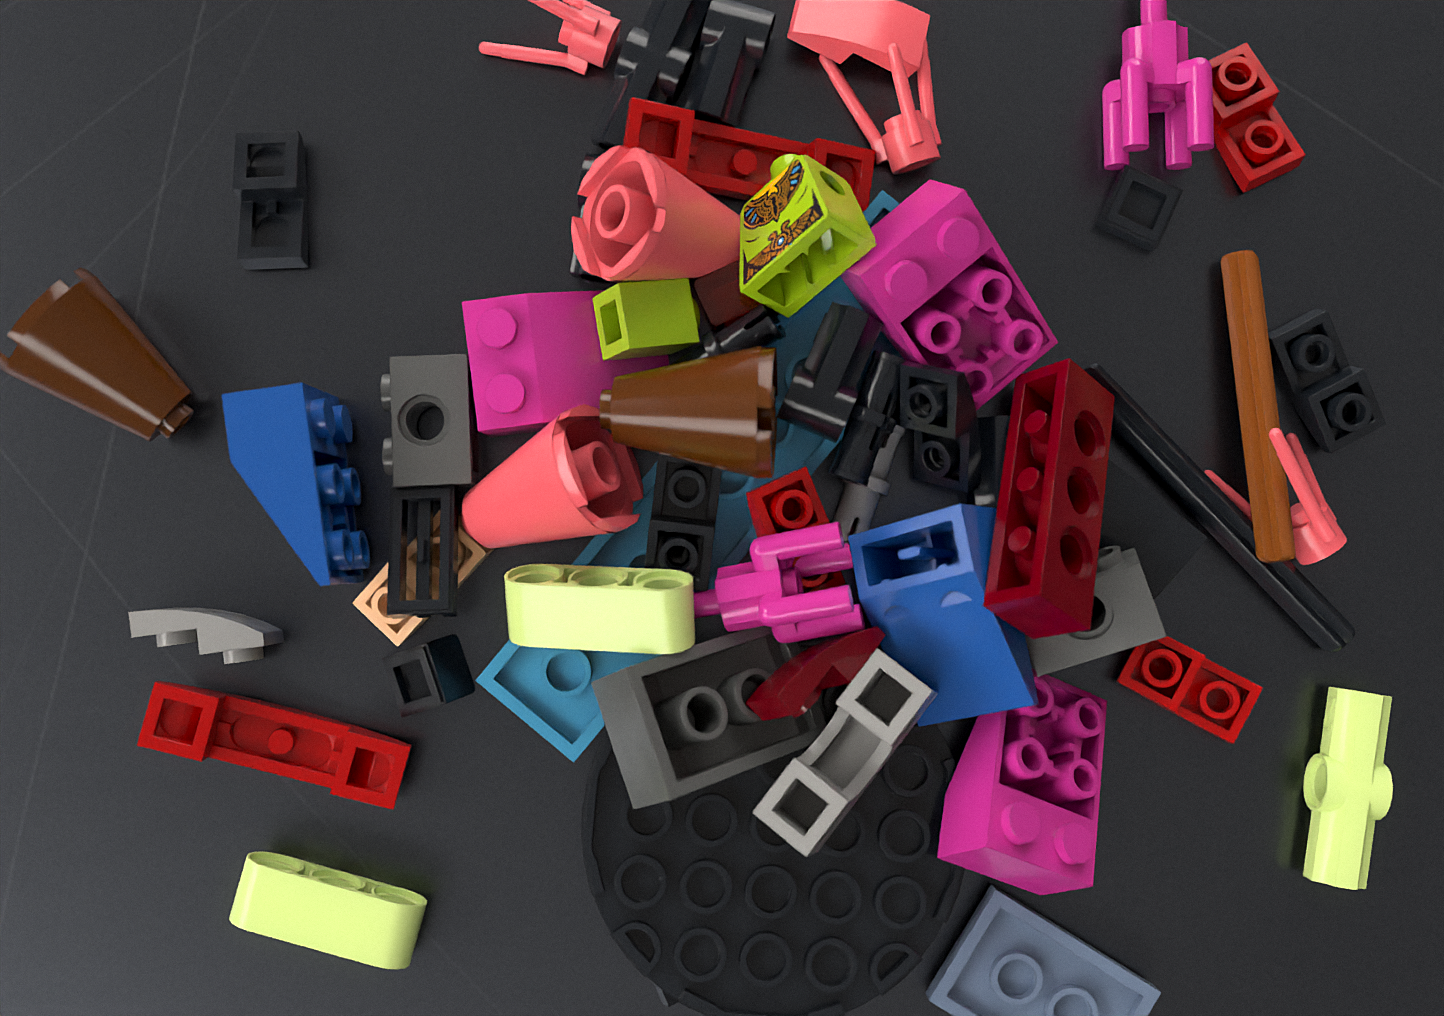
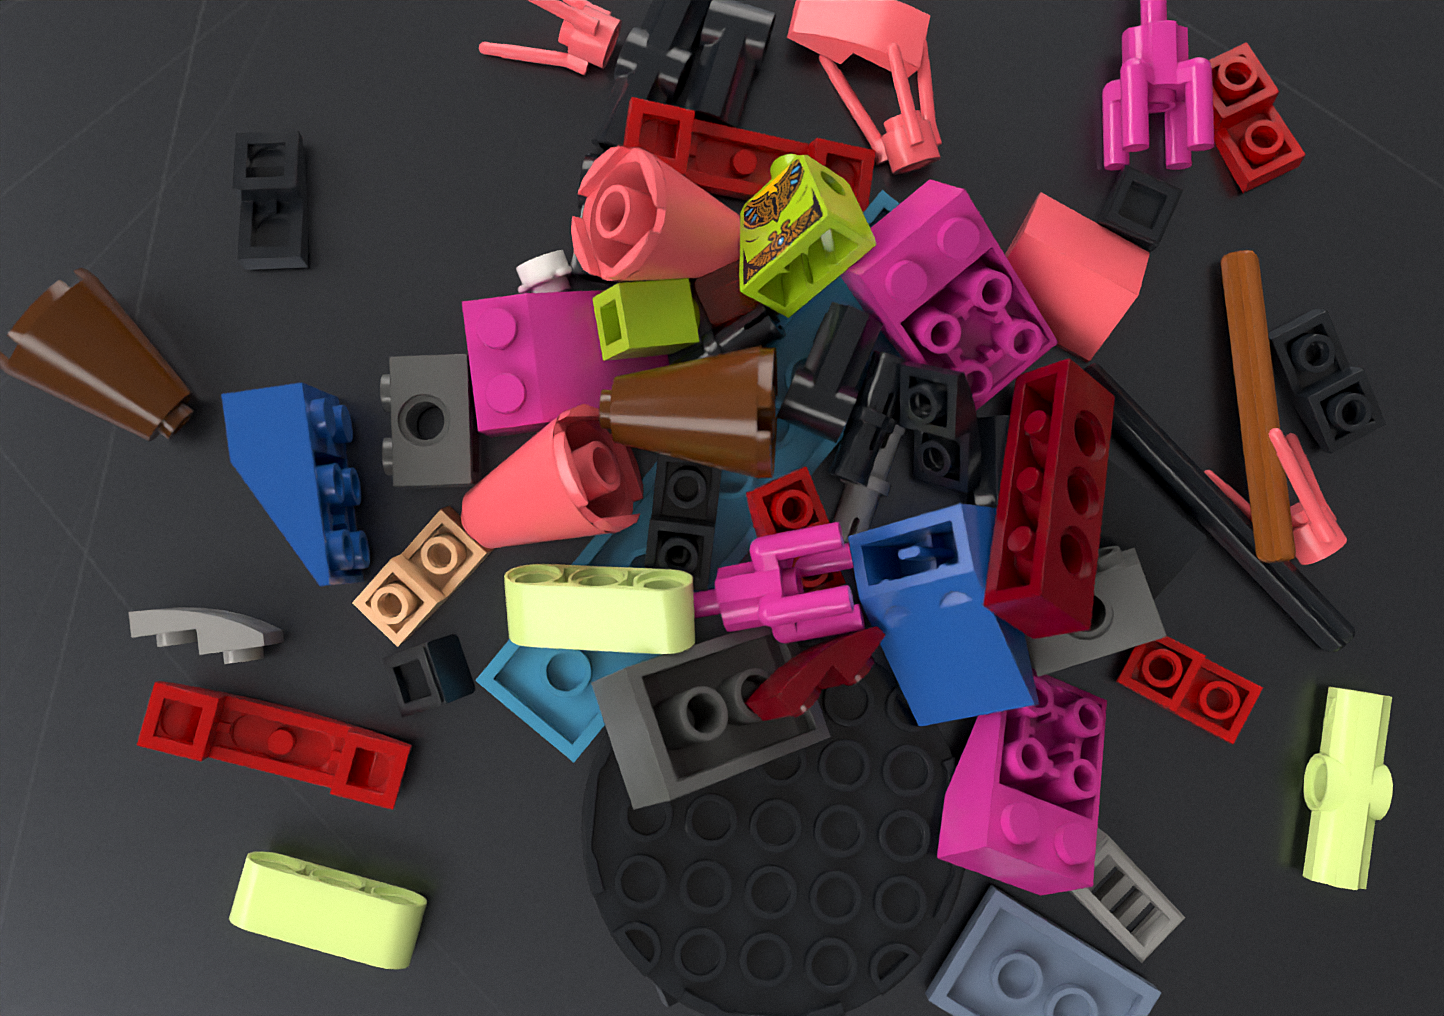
(423, 606): black tile -> none
(545, 274): none -> white plate
(847, 755): light grey arch -> none
(1076, 274): none -> coral slope
(1153, 927): none -> light grey slope

